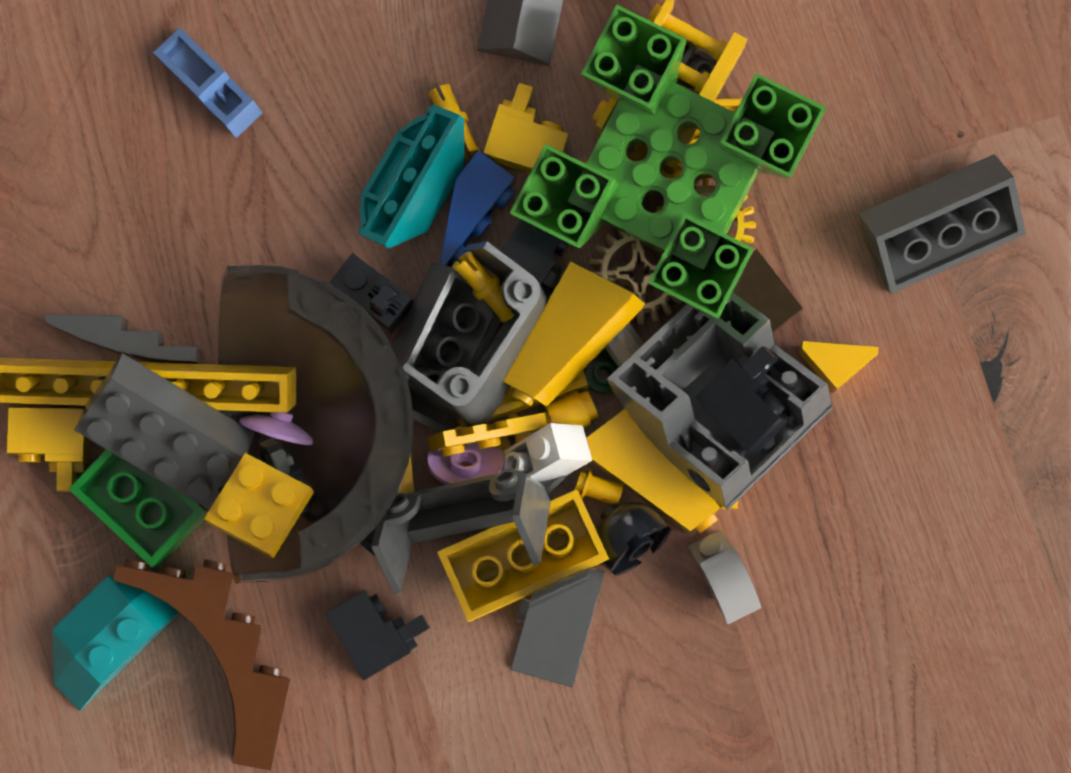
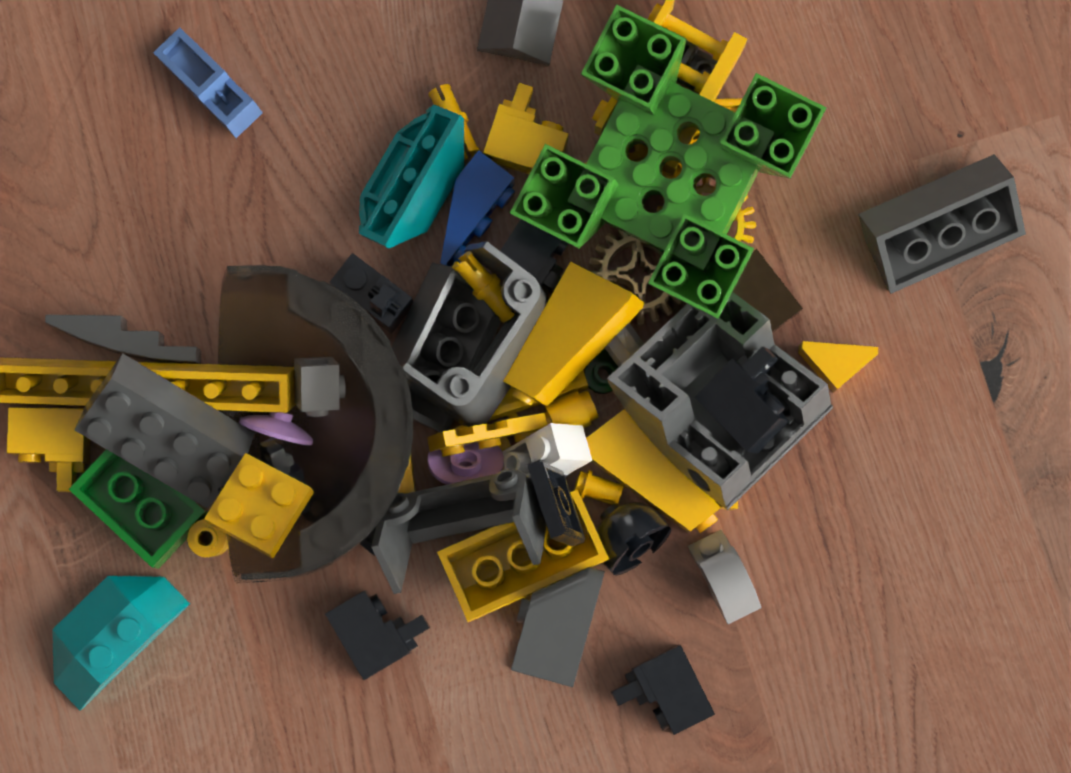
(196, 543): none -> yellow brick
(255, 695): reddish brown arch -> none
(318, 385): none -> light grey brick
(556, 503): none -> black plate
(672, 685): none -> black hinge

